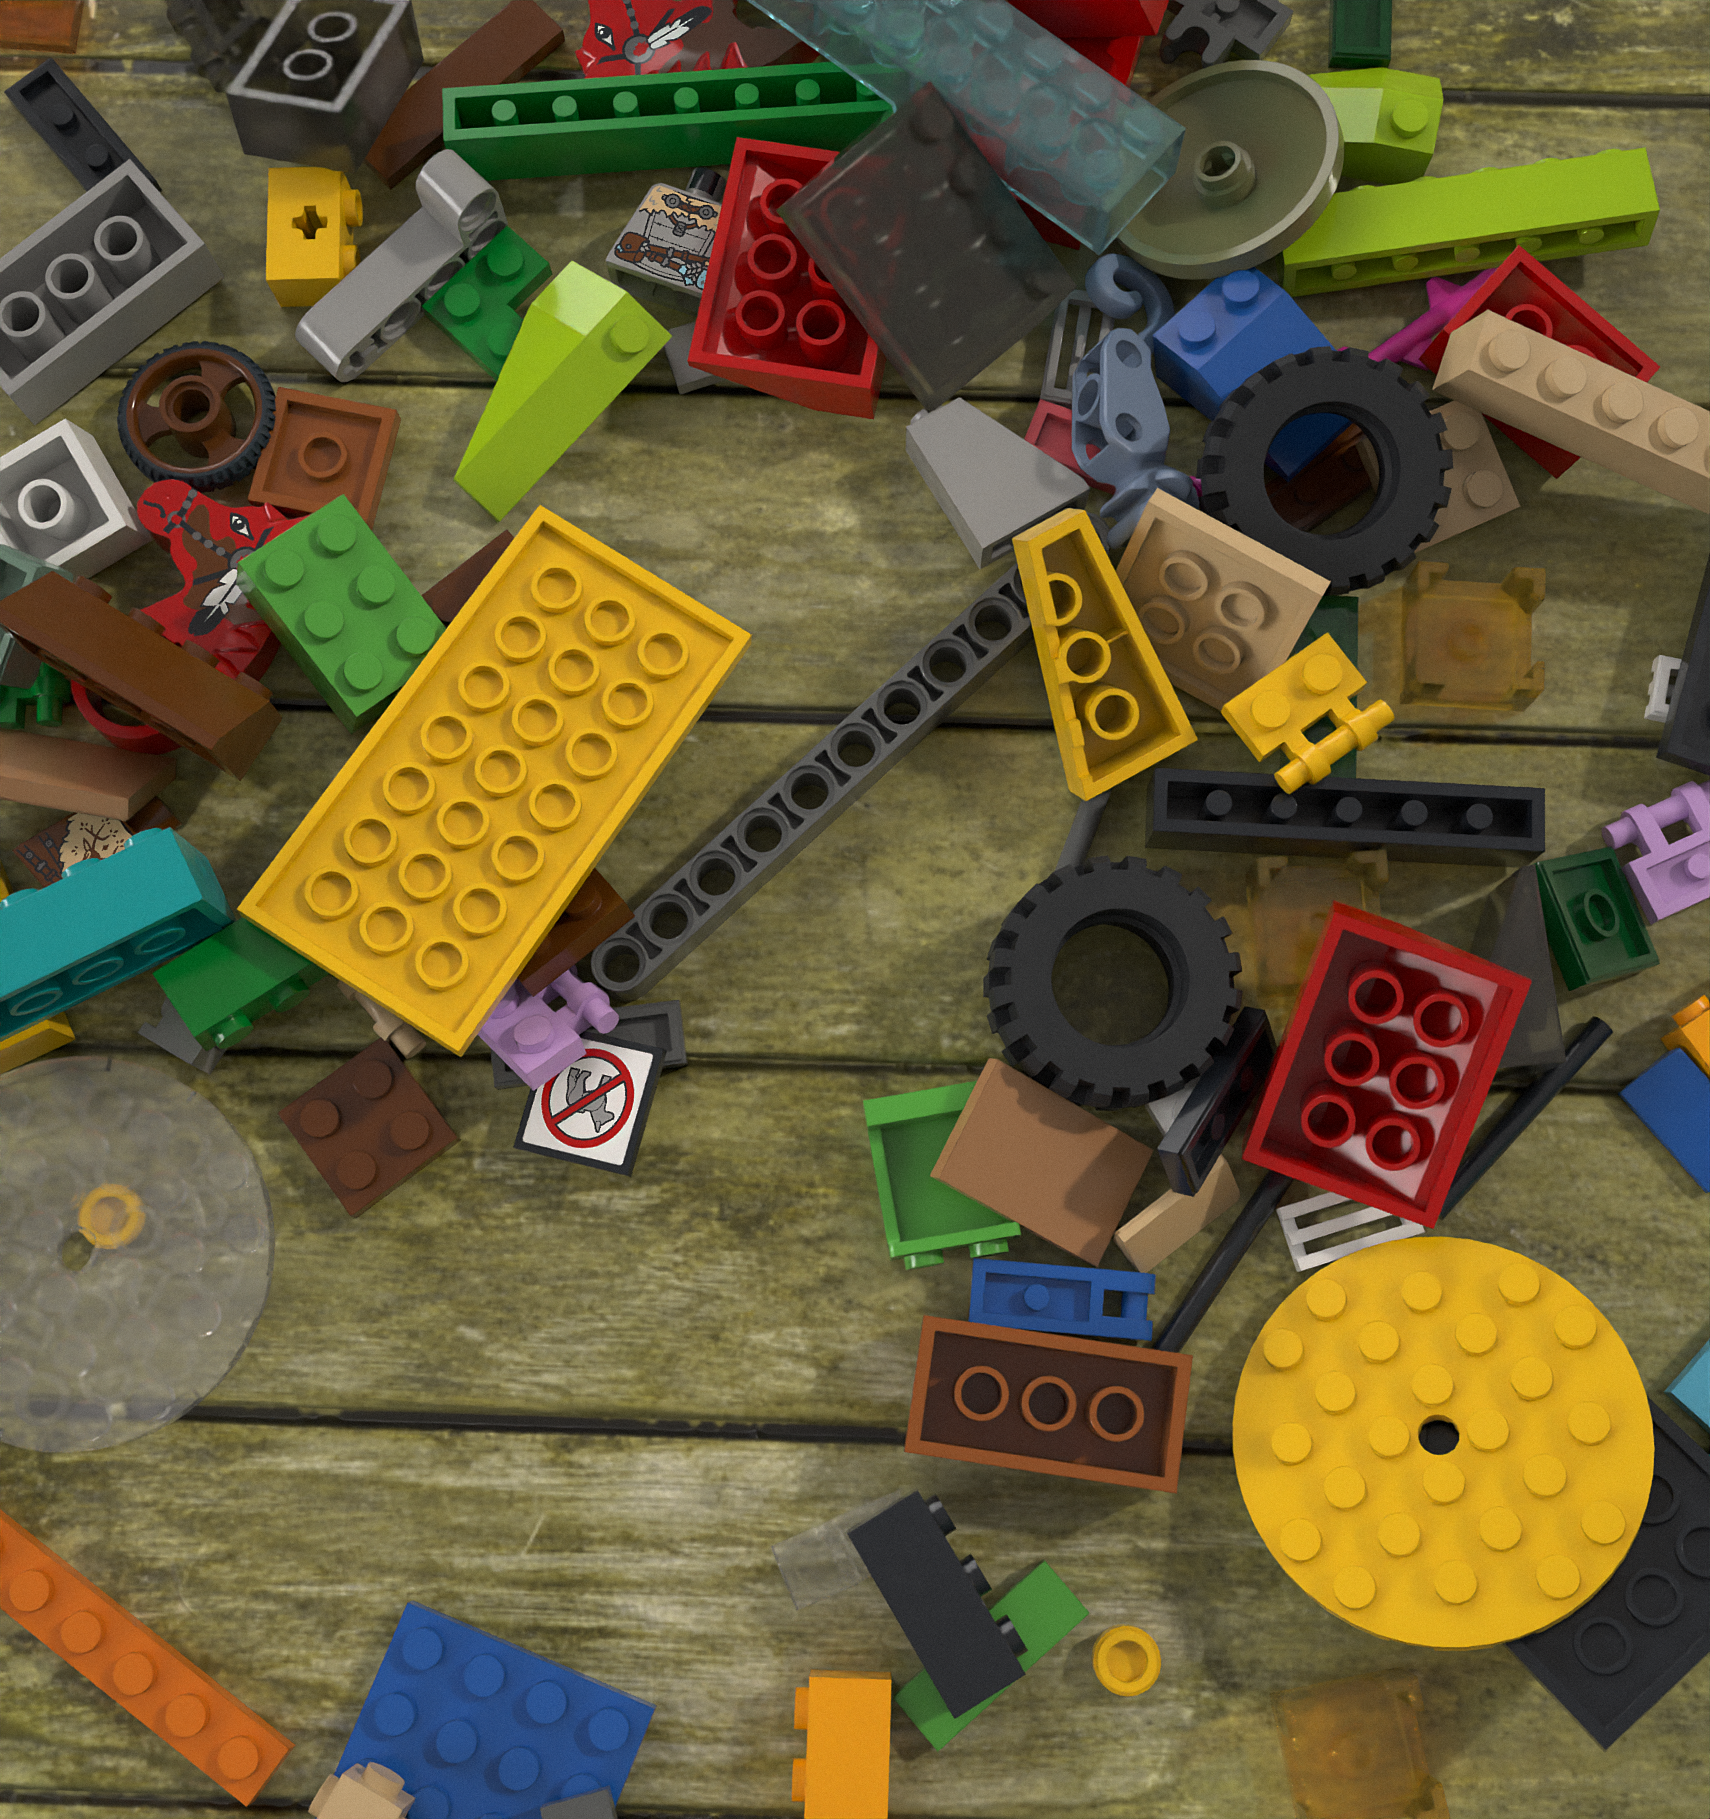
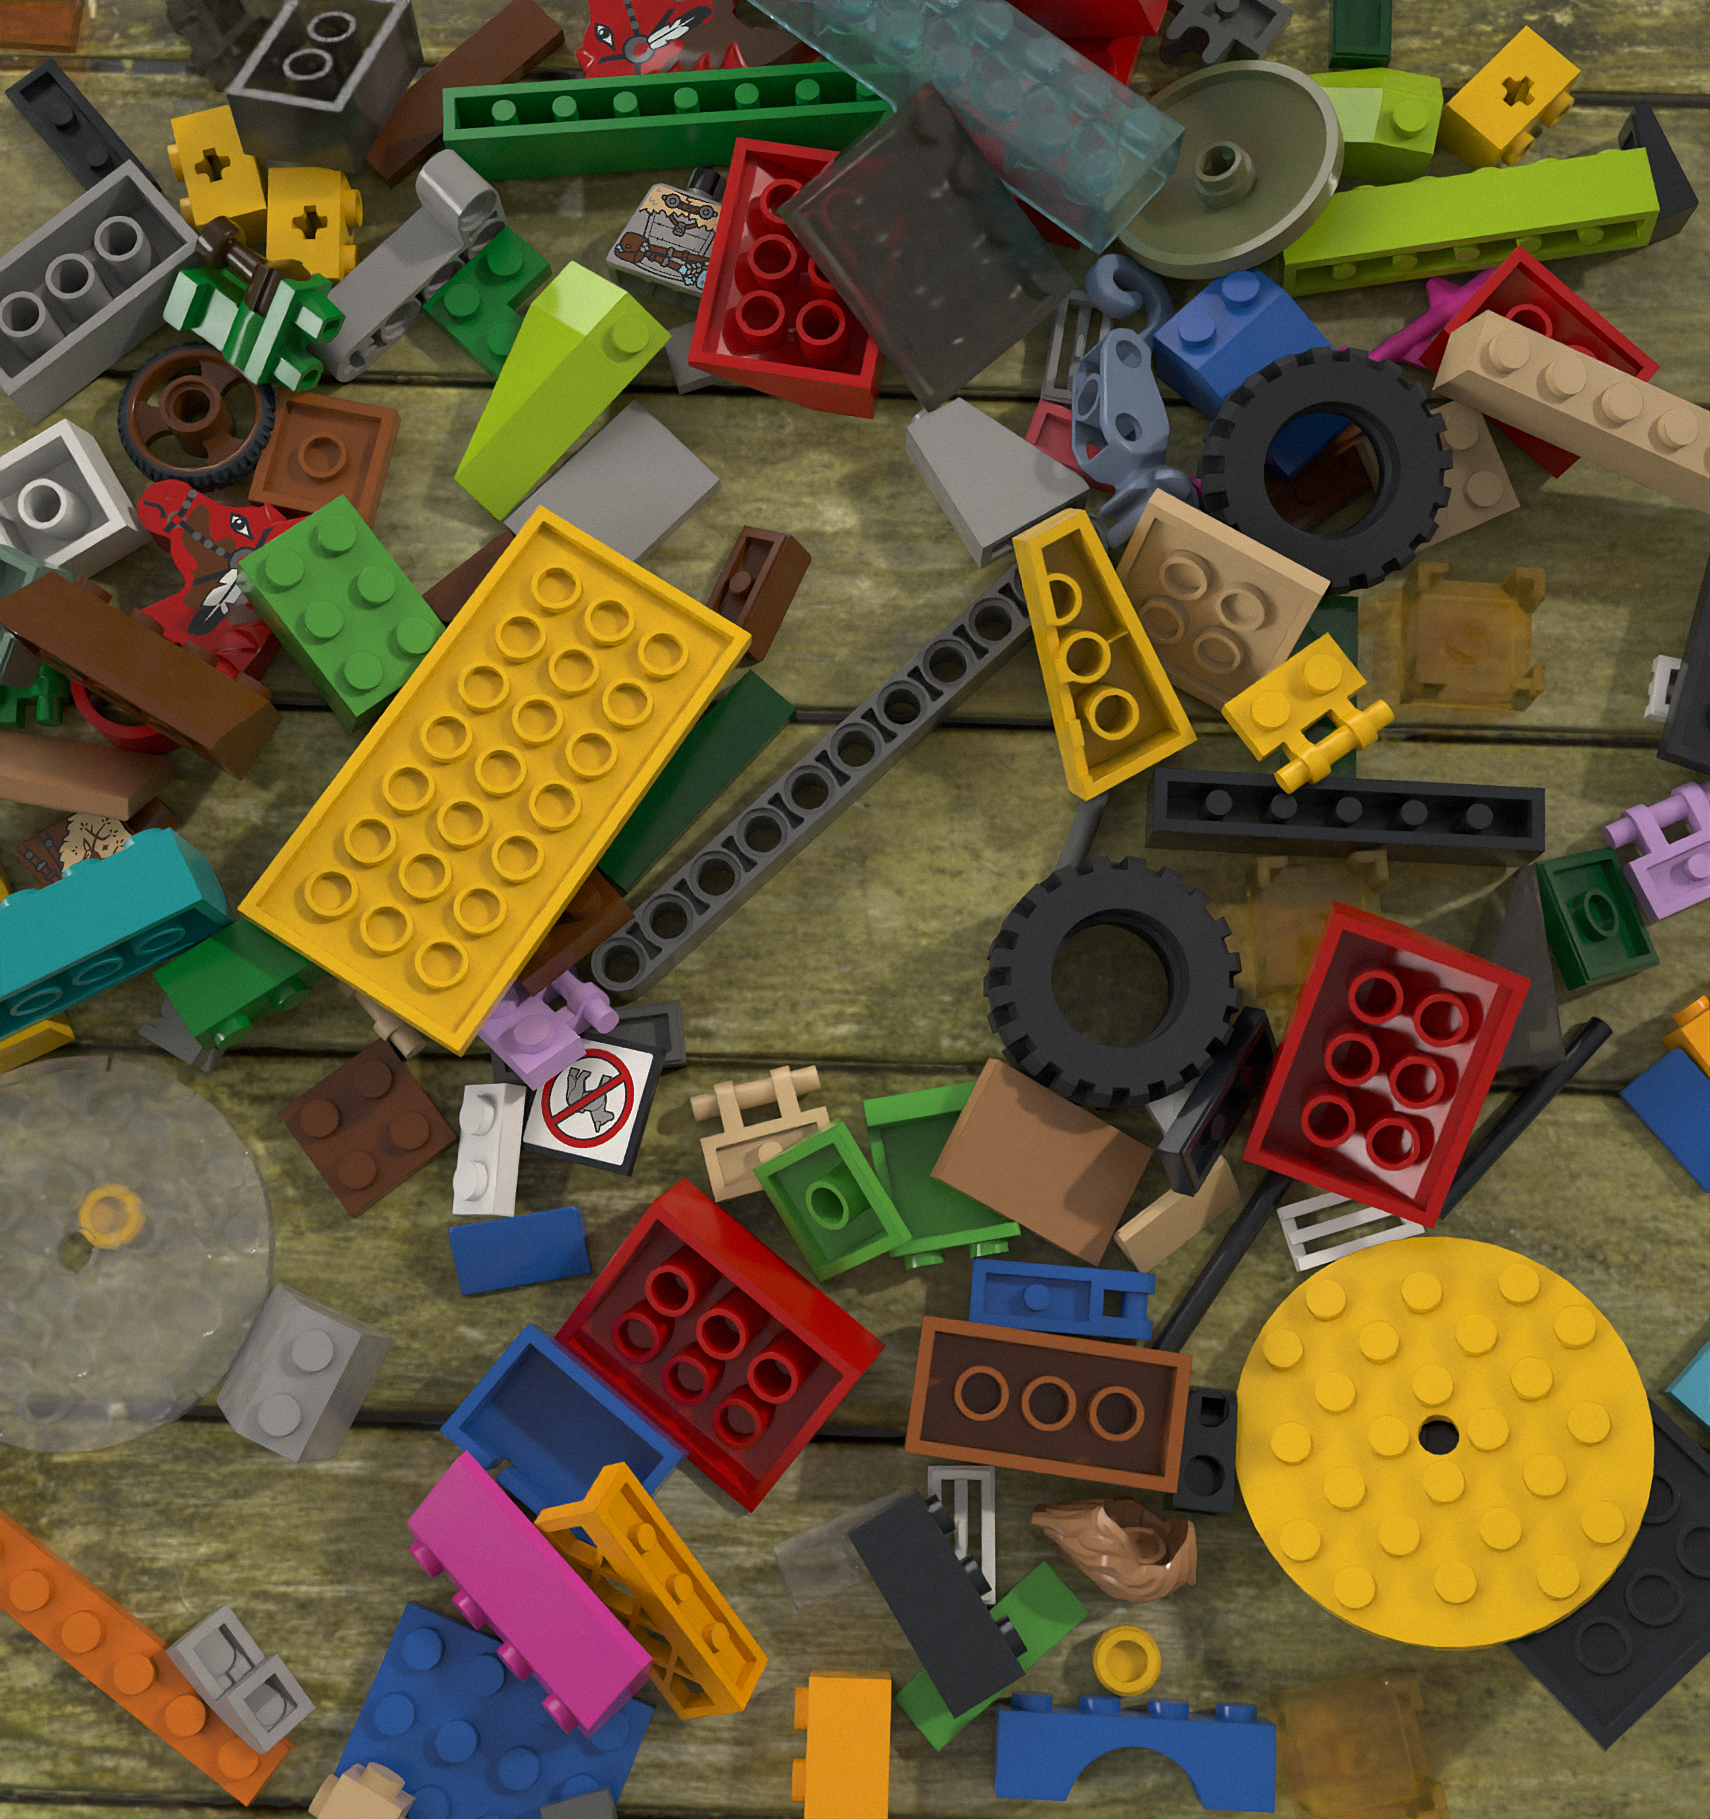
(218, 173): none -> yellow brick
(238, 1682): none -> light grey slope
(260, 324): none -> green hips
(302, 1376): none -> light grey slope
(489, 1150): none -> white plate
(520, 1250): none -> blue slope
(528, 1598): none -> dark pink slope
(557, 1427): none -> blue piece
(626, 486): none -> light grey tile
(669, 1592): none -> light orange fence
(696, 777): none -> dark green tile
(718, 1342): none -> red slope
(740, 1149): none -> tan plate
(759, 584): none -> reddish brown slope
(831, 1201): none -> bright green slope
(961, 1475): none -> white tile
(1048, 1745): none -> blue arch
(1122, 1545): none -> medium nougat hair
(1207, 1454): none -> black leg
(1507, 102): none -> yellow brick
(1672, 187): none -> black slope

